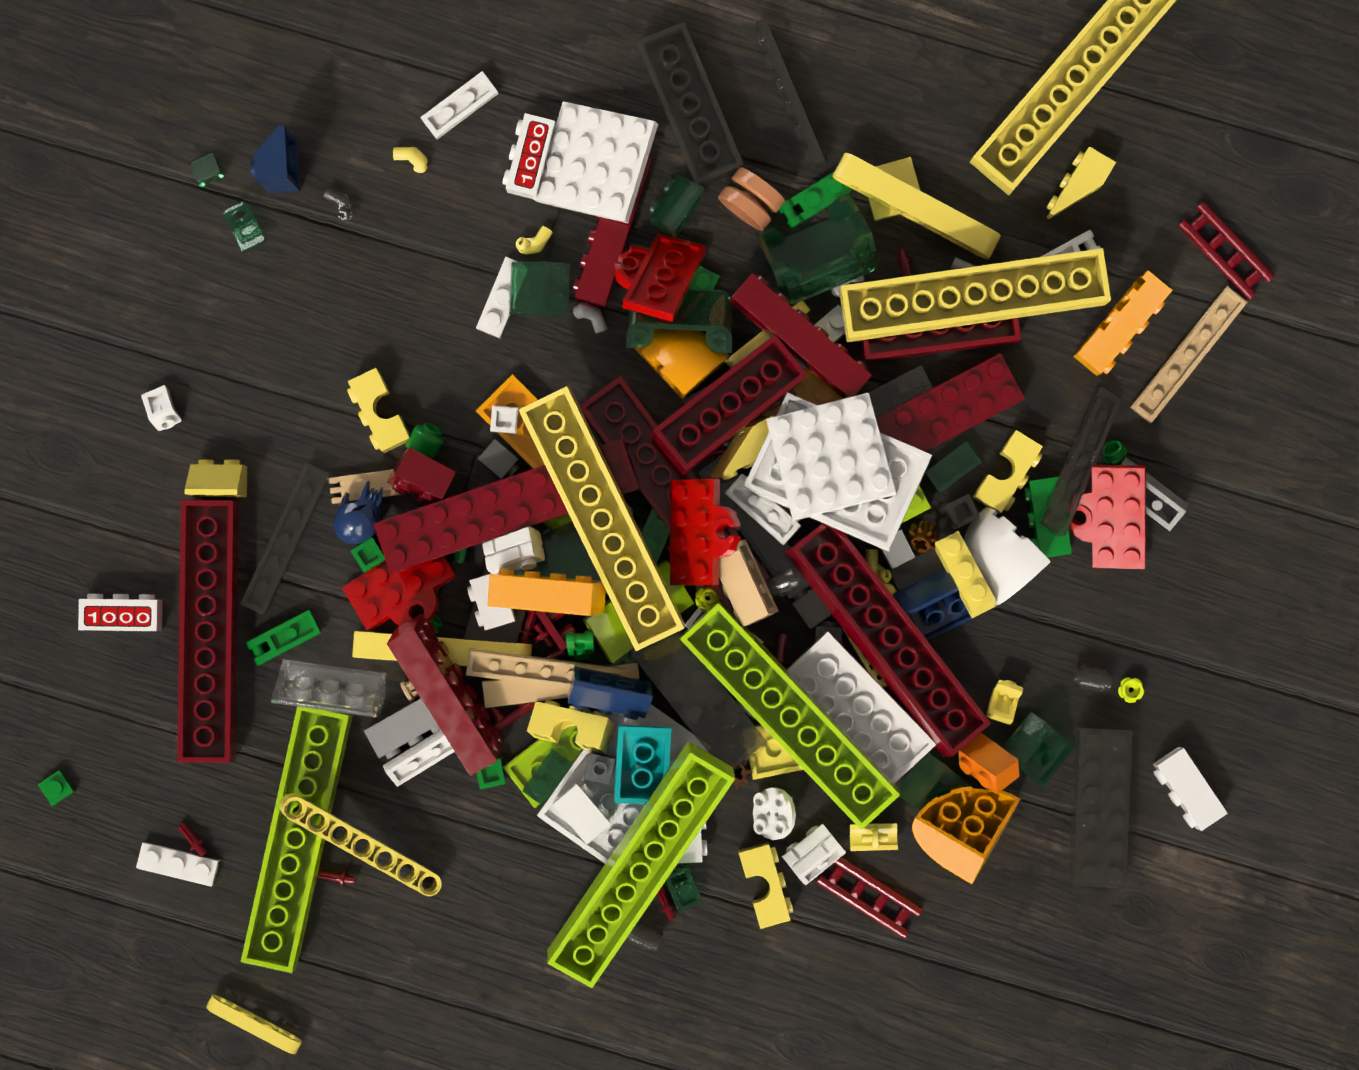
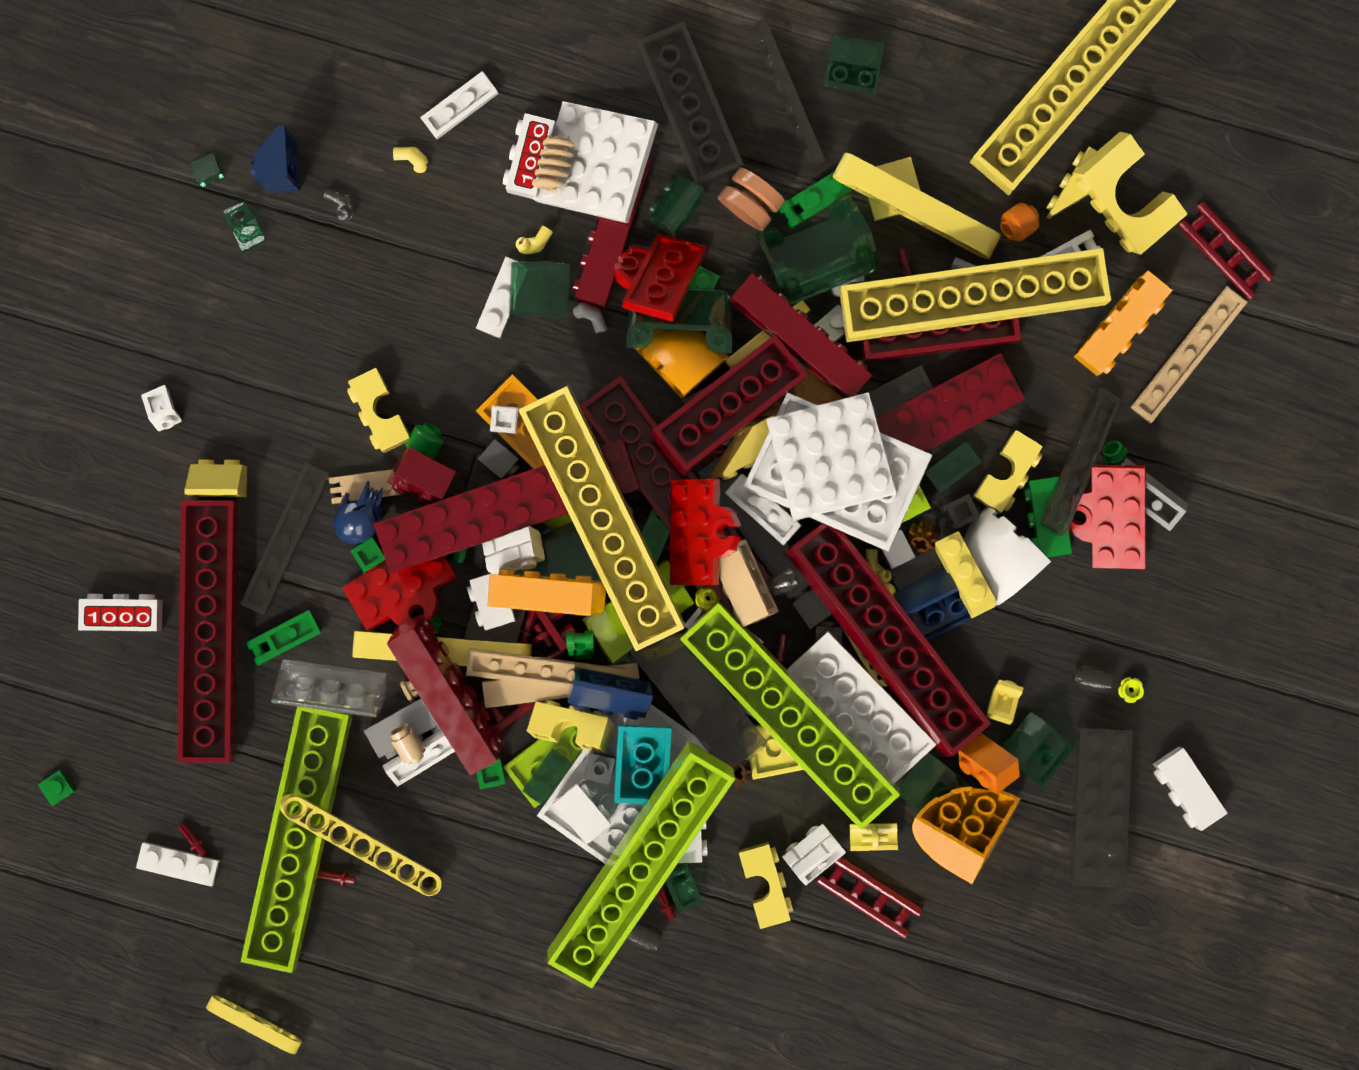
(407, 743): none -> tan brick
(553, 163): none -> tan piece
(773, 813): white plate -> none
(854, 64): none -> clear green slope
(1019, 222): none -> orange head
(1099, 179): none -> light yellow arch

